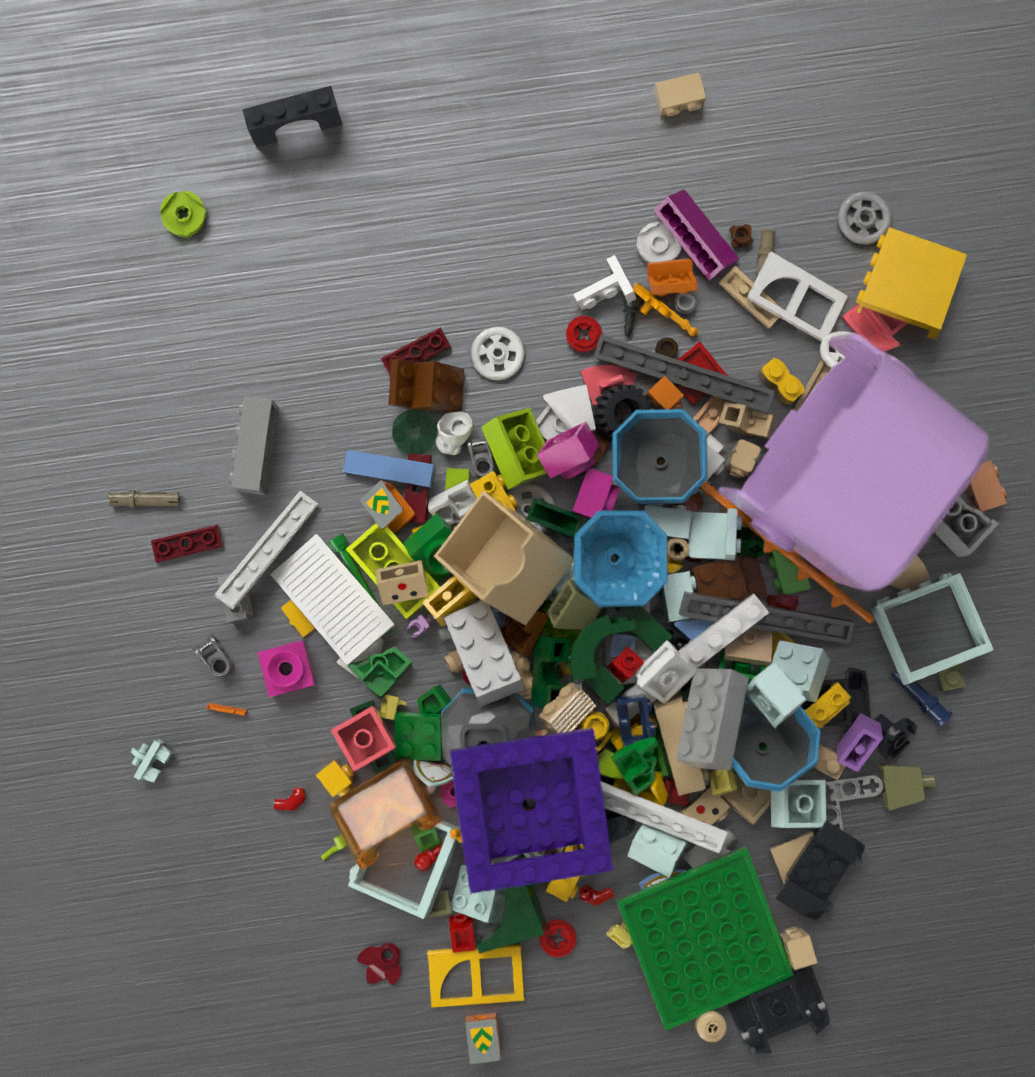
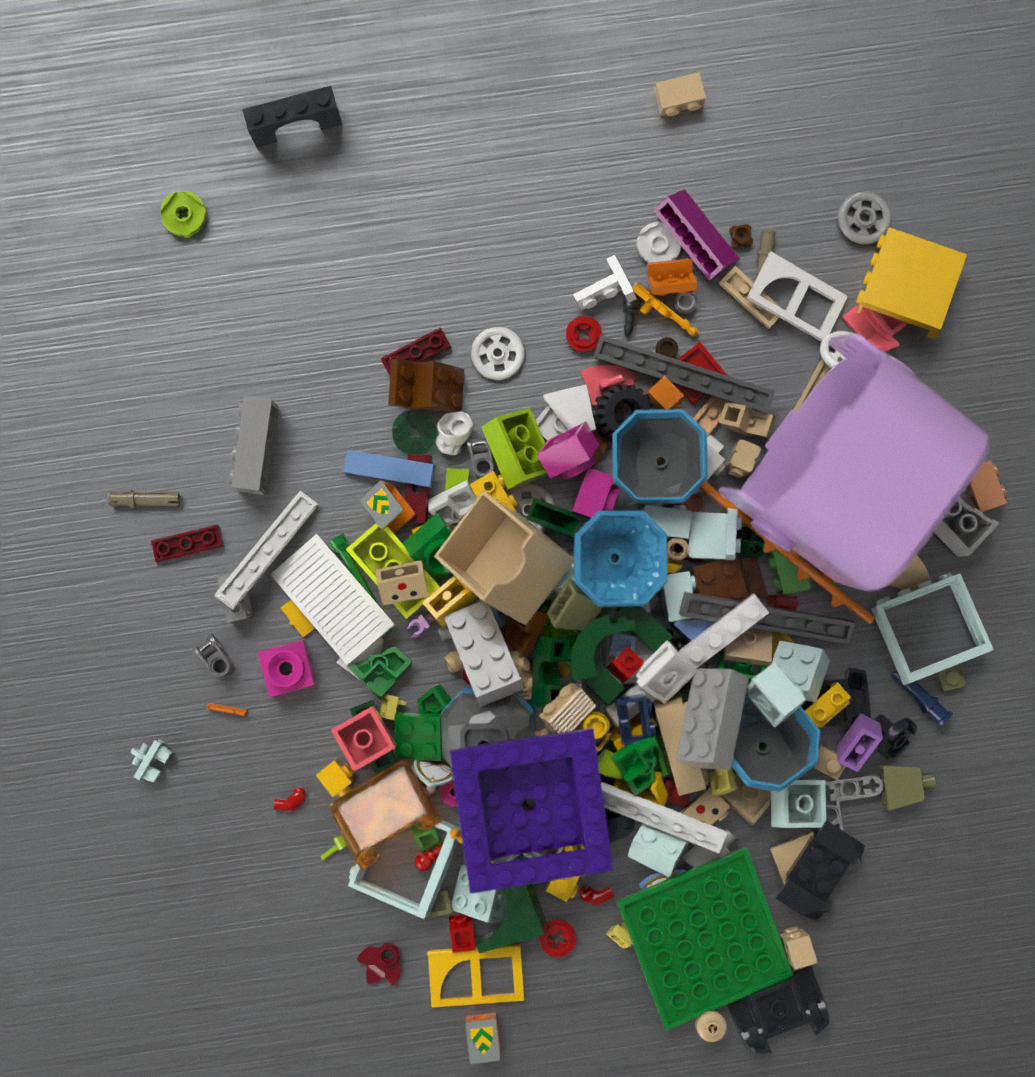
(777, 377): yellow brick -> none

